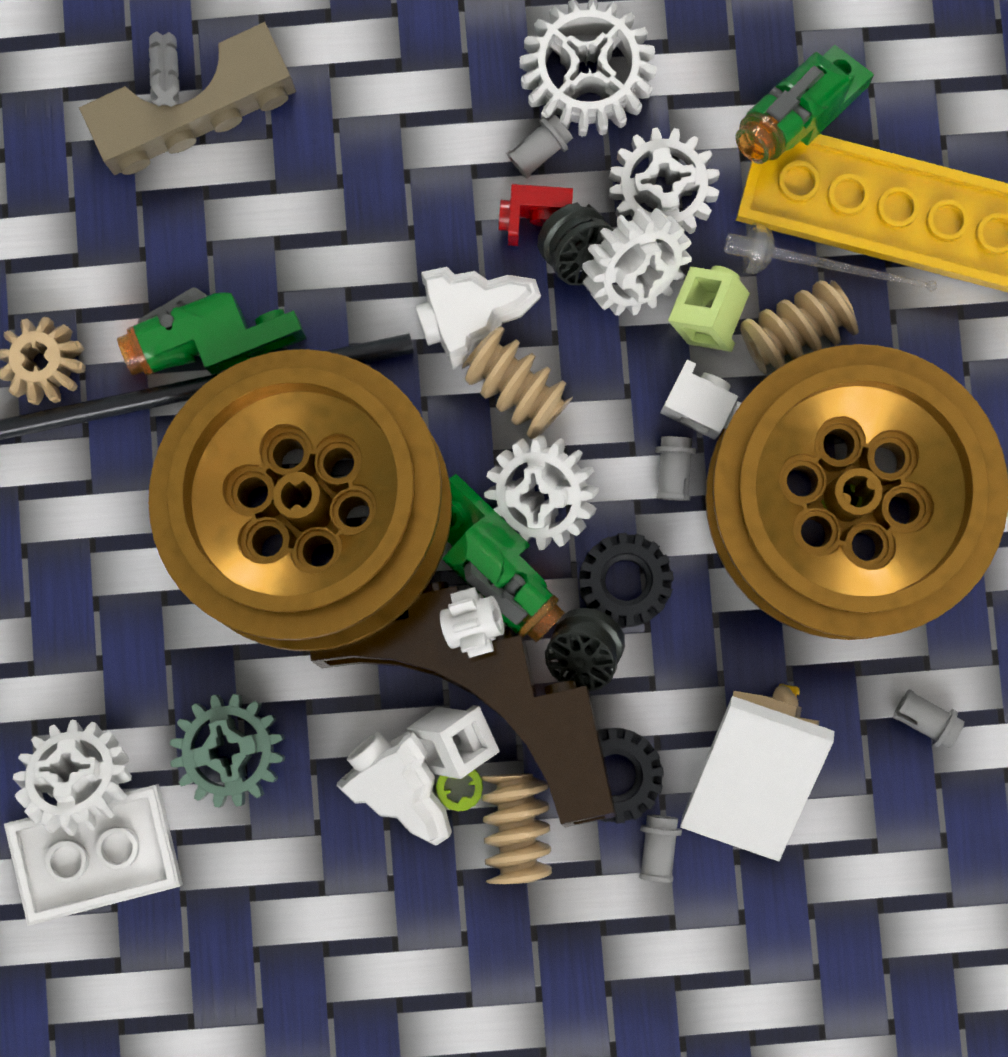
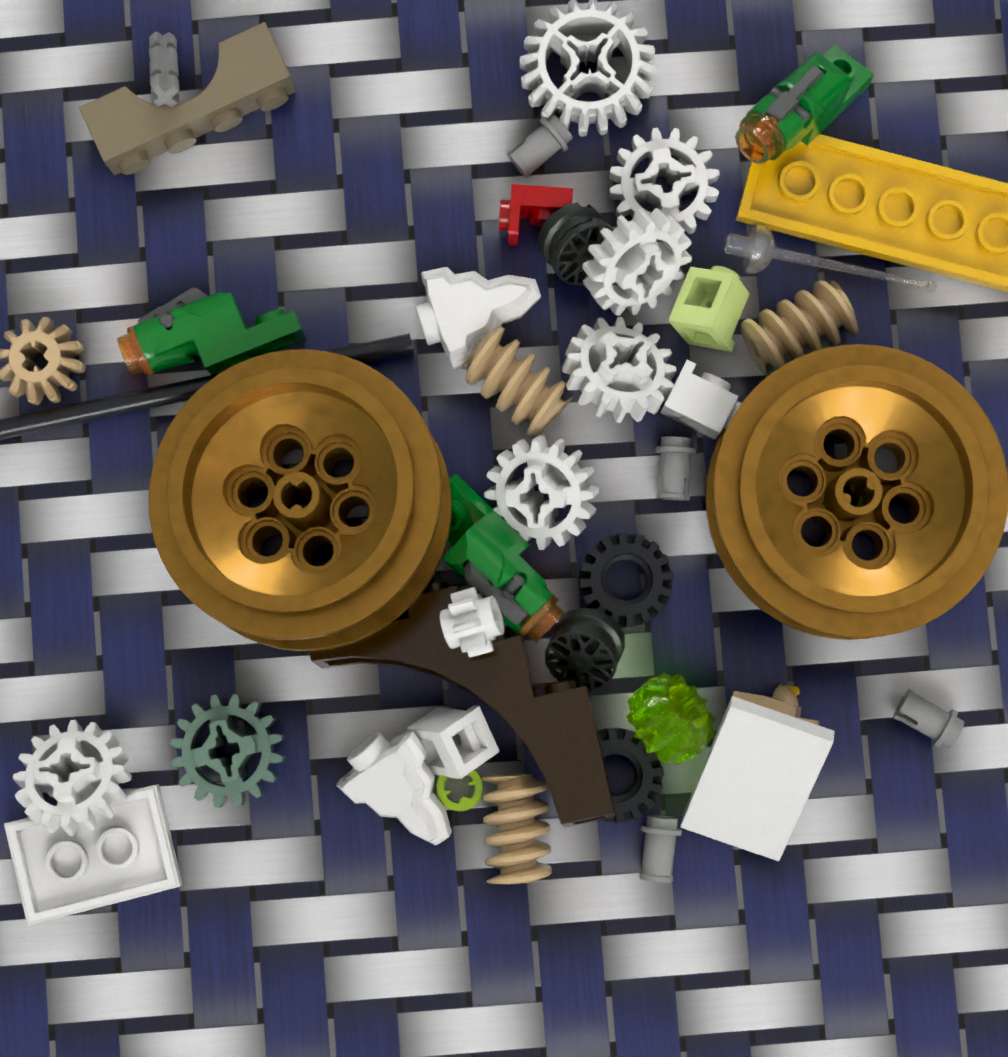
(619, 369): none -> white gear
(670, 718): none -> clear neon green gear

